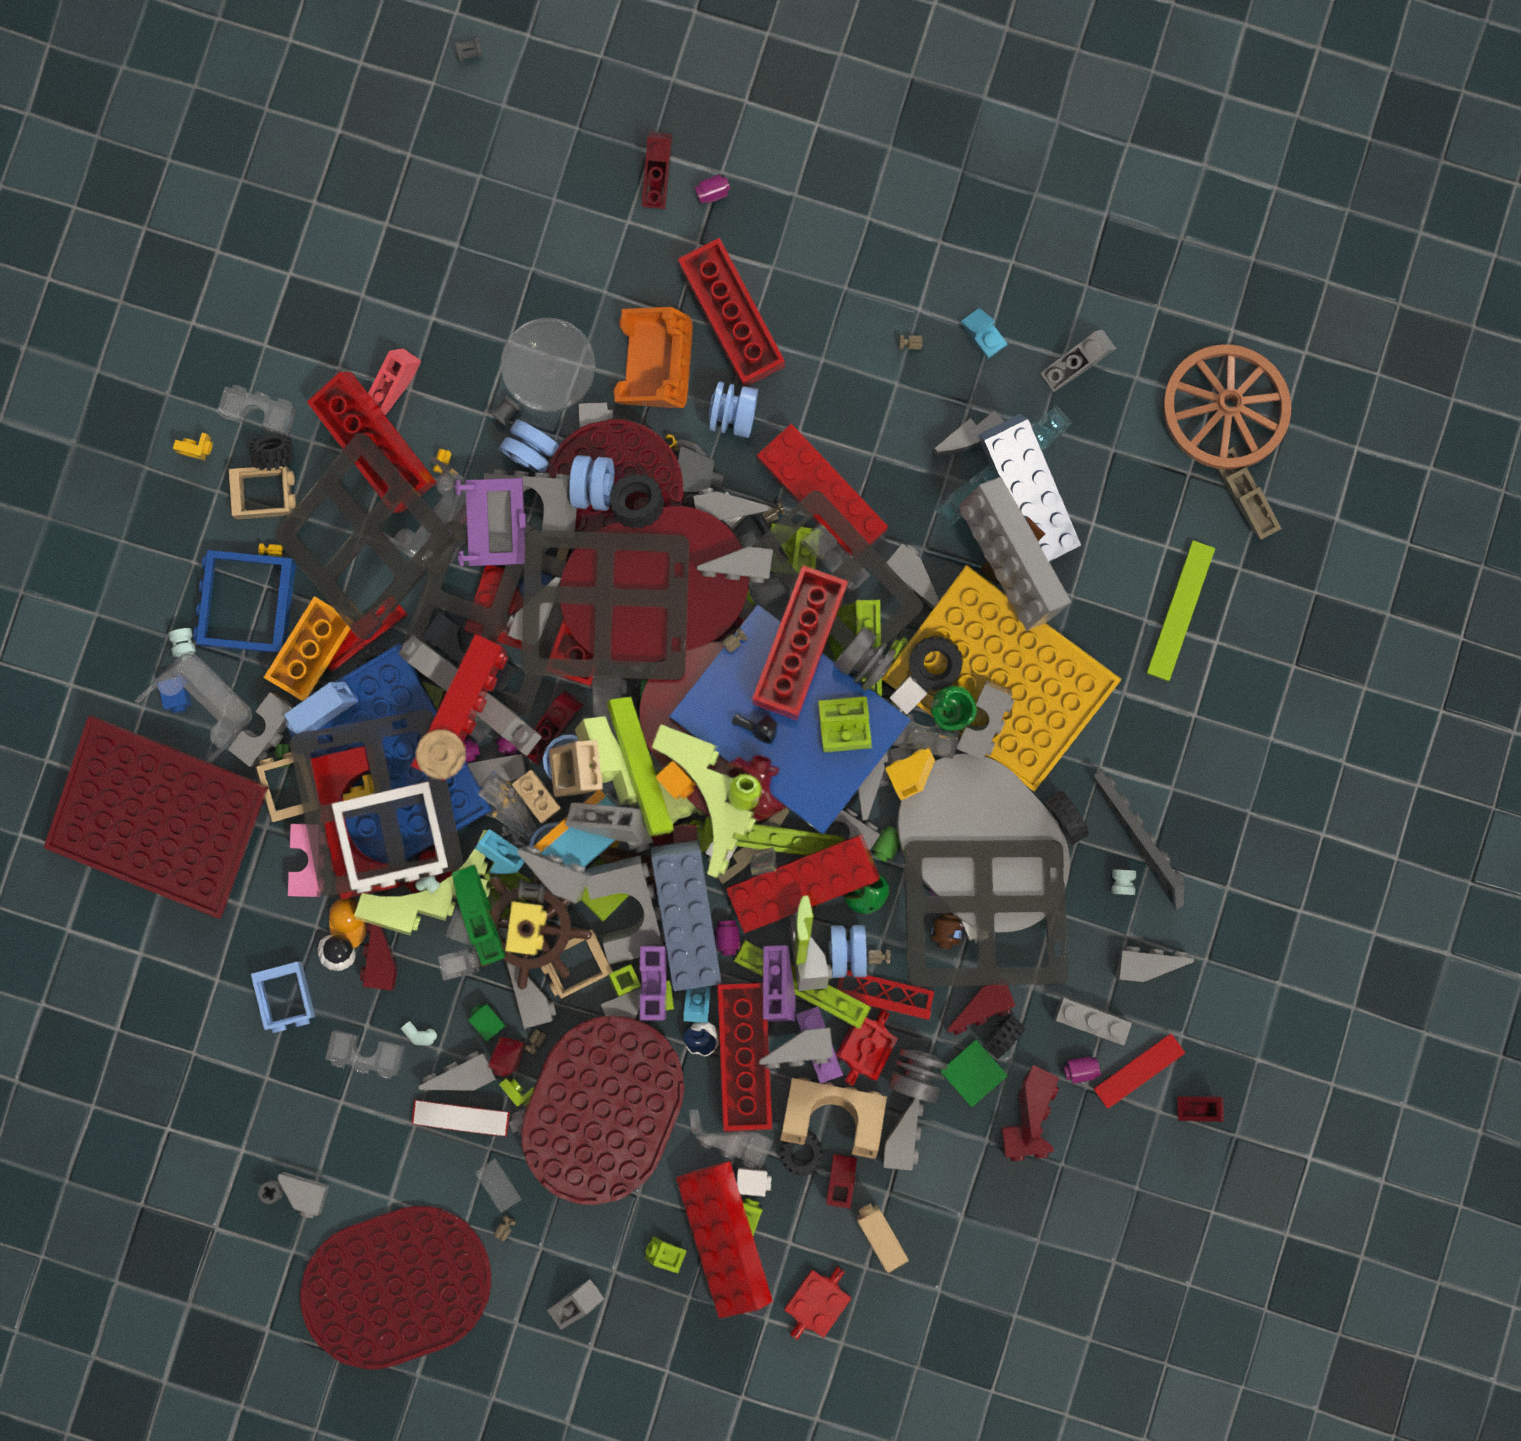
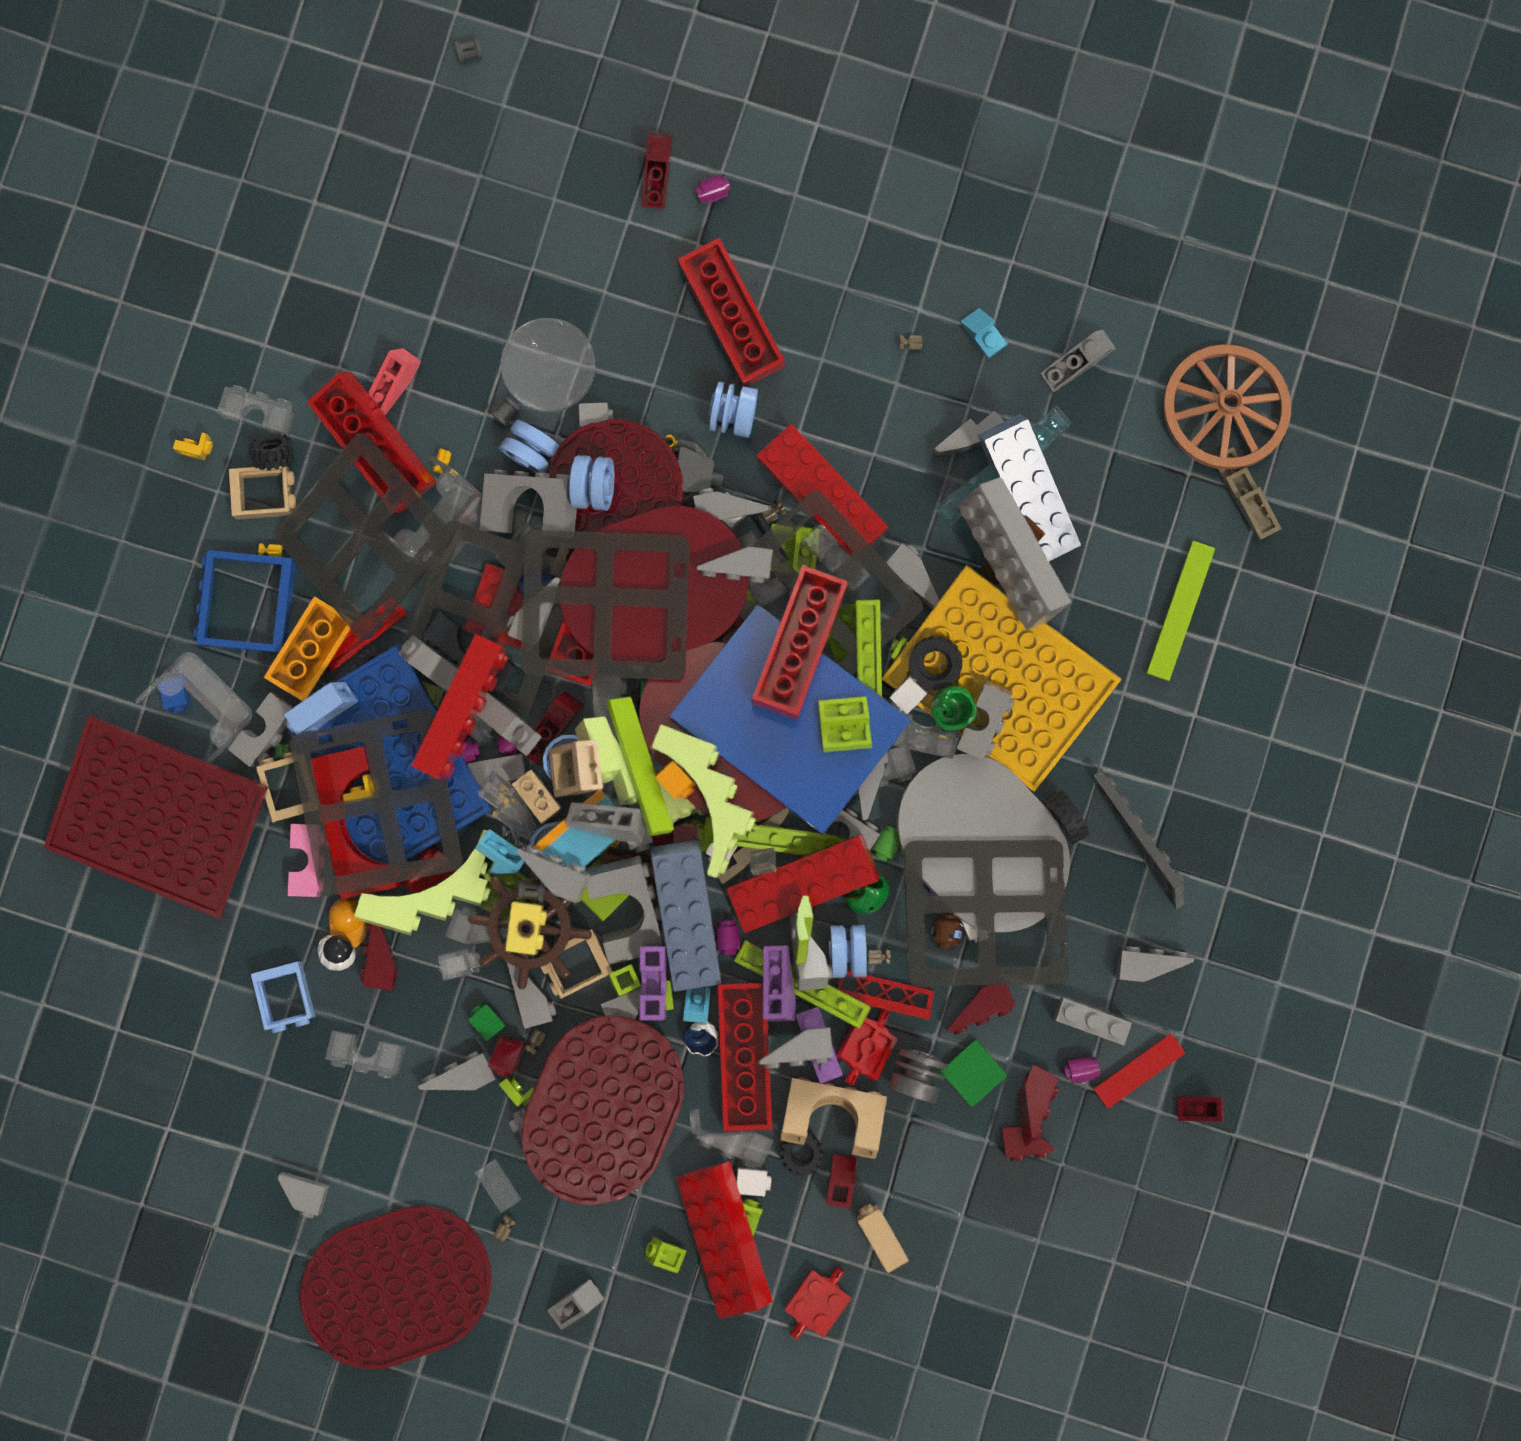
(181, 641): light aqua wheel -> none
(262, 1192): dark grey bush -> none
(409, 874): white window -> none
(419, 1037): light aqua arm -> none
(427, 883): light aqua arm -> none
(440, 754): tan tile -> none
(460, 1117): white slope -> none
(476, 915): green slope -> none
(494, 521): medium lavender piece -> none
(631, 485): black tyre -> none
(656, 357): orange windscreen -> none
(733, 642): dark tan piece -> none
(744, 792): lime head -> none
(762, 770): dark red animal -> none
(764, 730): black bar -> none
(865, 659): flat silver wheel -> none
(900, 1142): light grey slope -> none
(911, 773): yellow slope -> none
(1004, 1036): black tyre -> none
(1123, 882): light aqua wheel -> none

